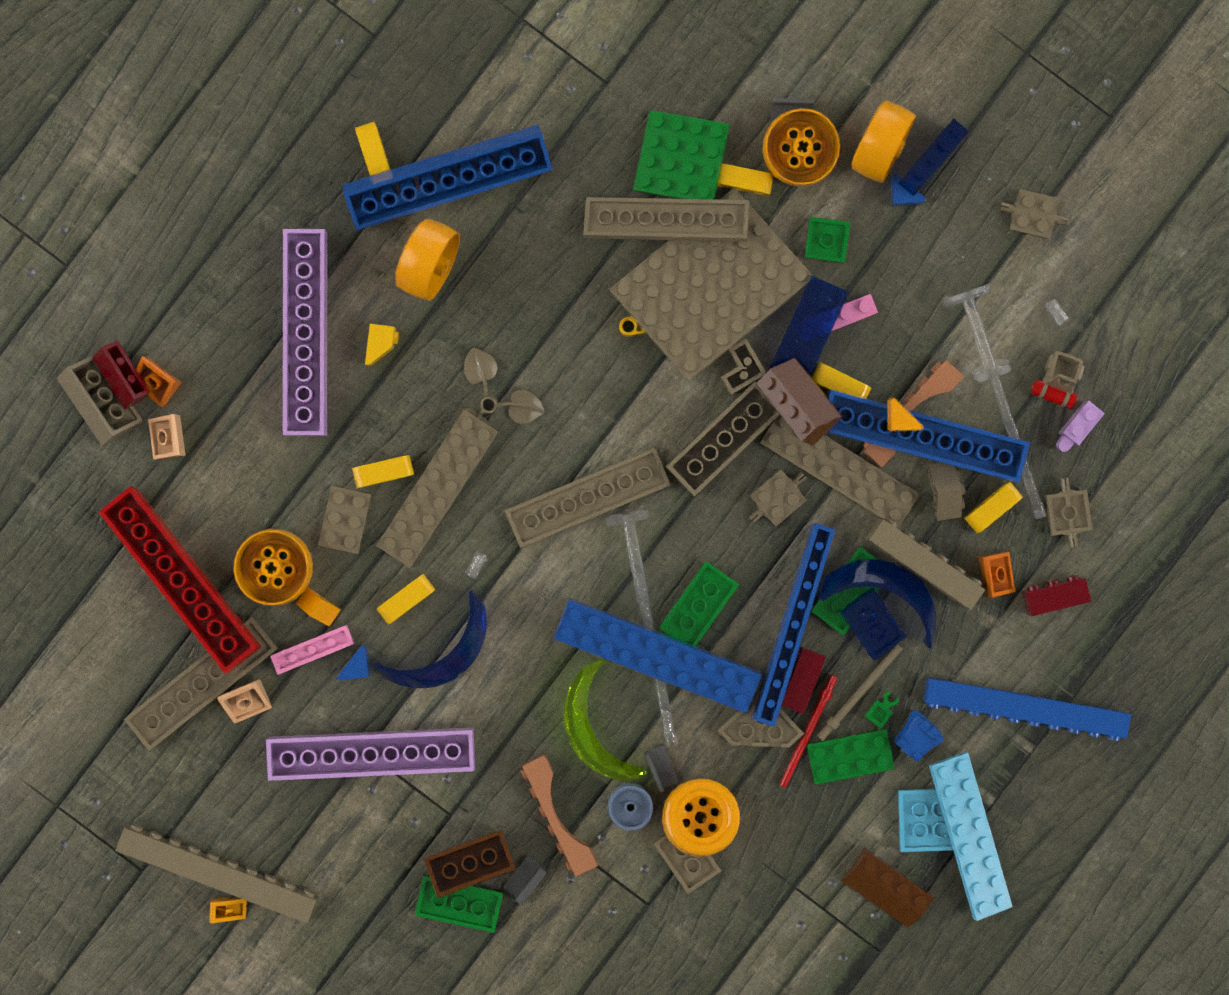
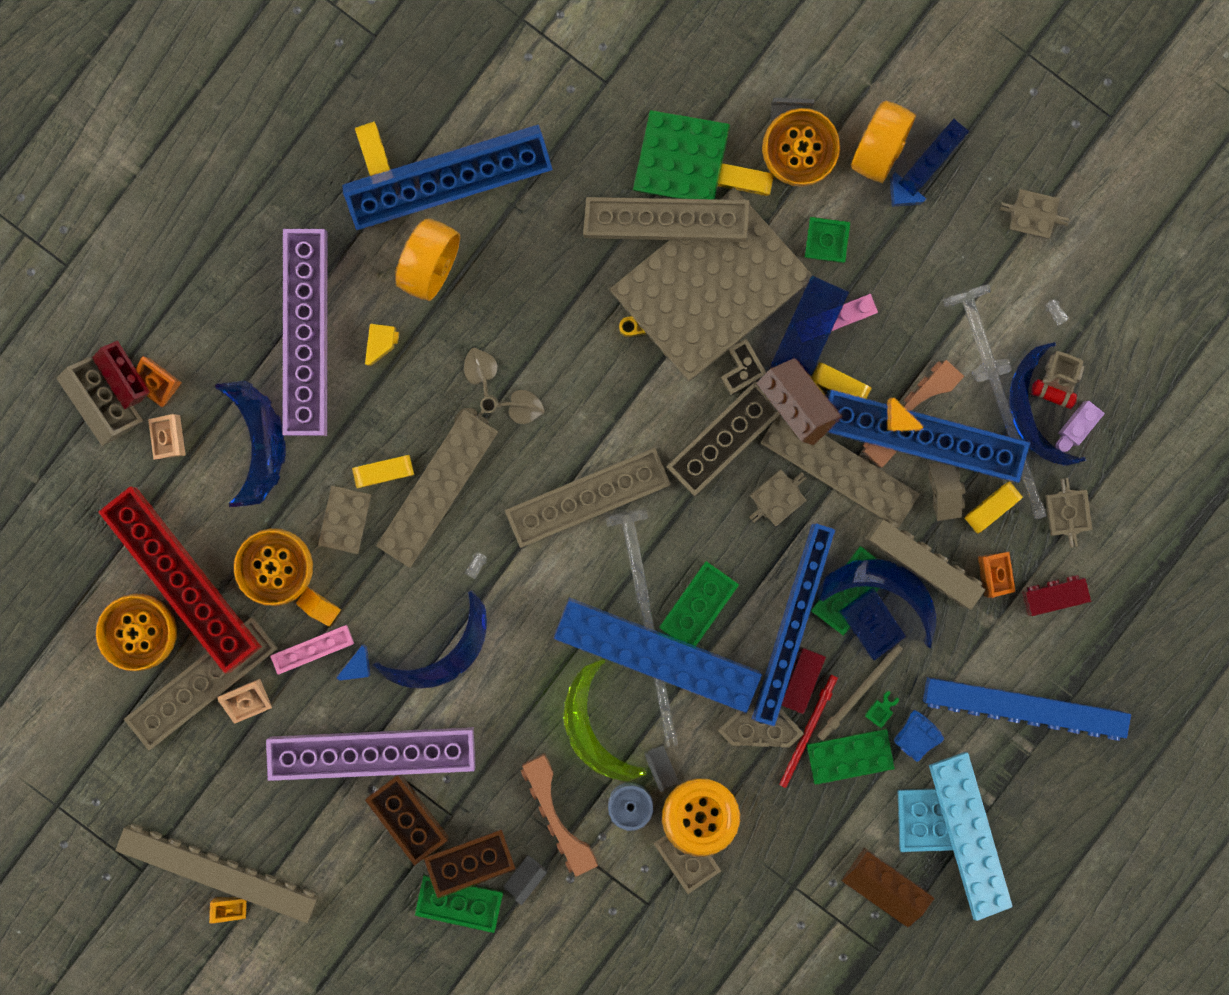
(115, 648): none -> light orange wheel
(267, 441): none -> clear blue windscreen
(405, 599): yellow beam -> none
(407, 818): none -> reddish brown brick
(1022, 412): none -> clear blue windscreen

